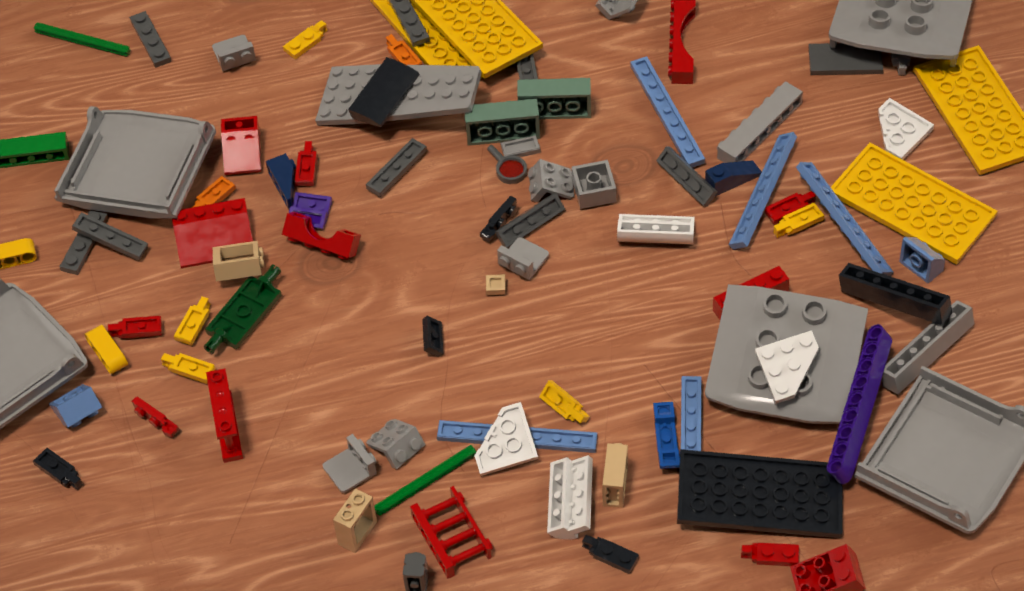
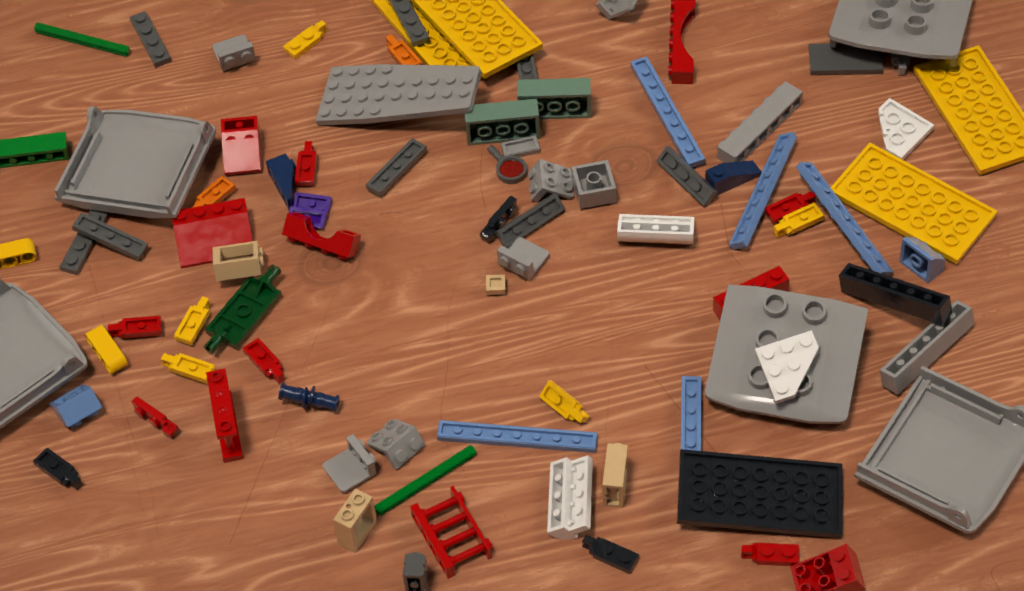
(264, 360): none -> red hinge
(308, 397): none -> dark blue piece
(383, 92): black slope -> none
(432, 336): black plate -> none
(506, 442): white plate -> none
(666, 435): blue slope -> none
(859, 404): dark purple beam -> none

